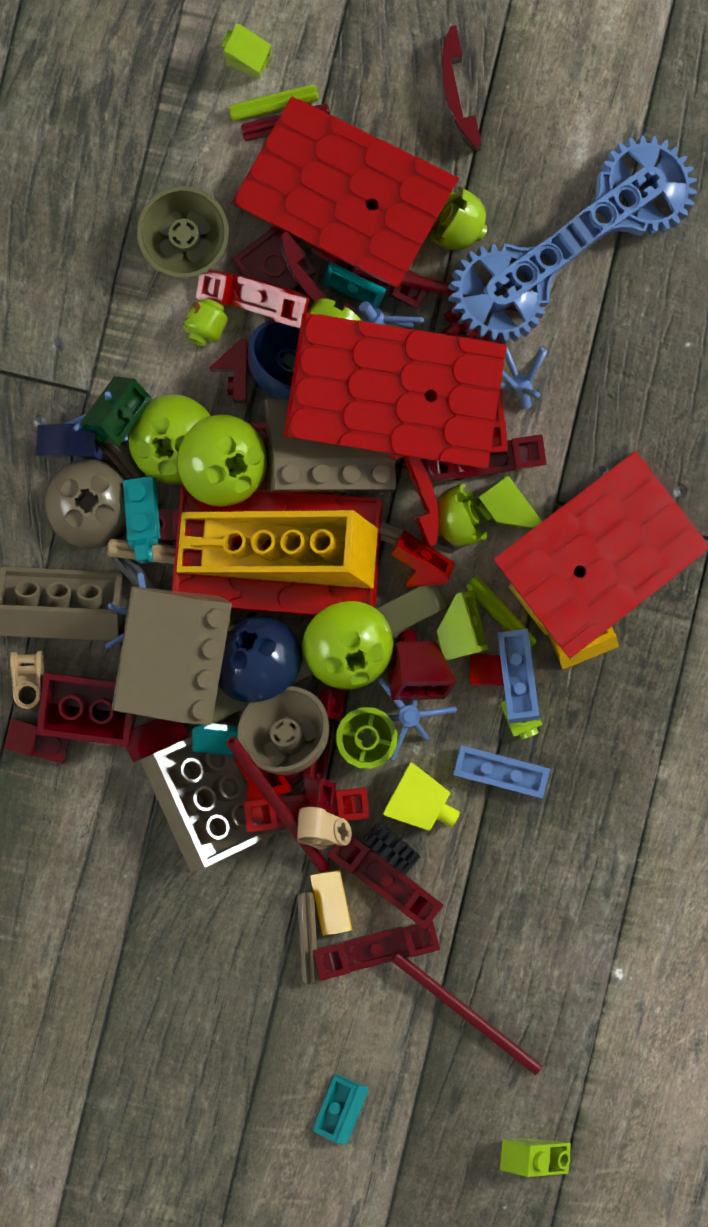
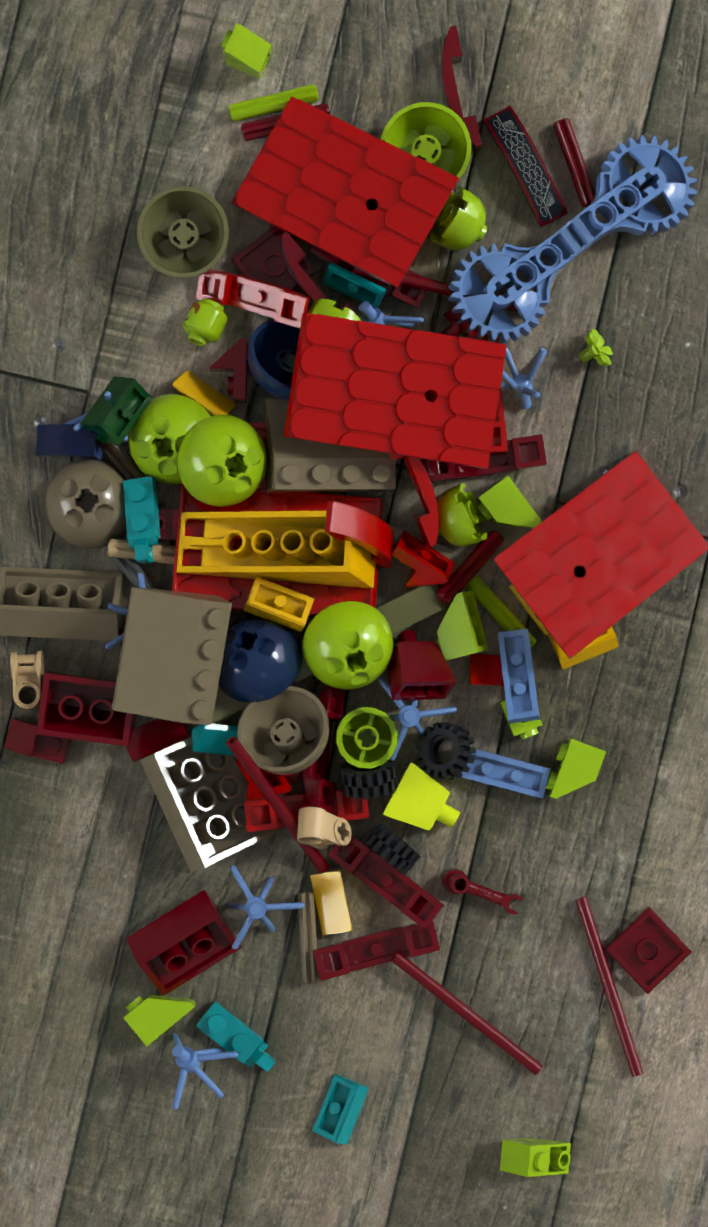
(155, 1015): none -> lime slope
(182, 943): none -> dark red slope
(190, 1061): none -> medium blue plant
(198, 390): none -> yellow slope
(235, 1036): none -> teal hinge
(256, 906): none -> medium blue plant
(278, 604): none -> yellow slope
(362, 528): none -> red slope
(368, 782): none -> black tyre
(431, 128): none -> lime piece
(431, 745): none -> black tyre
(470, 567): none -> dark red axle
(502, 899): none -> dark red brick
(526, 166): none -> slope
(575, 161): none -> dark red axle
(577, 768): none -> lime slope
(595, 349): none -> lime plant
(609, 986): none -> dark red piece
(648, 950): none -> dark red tile

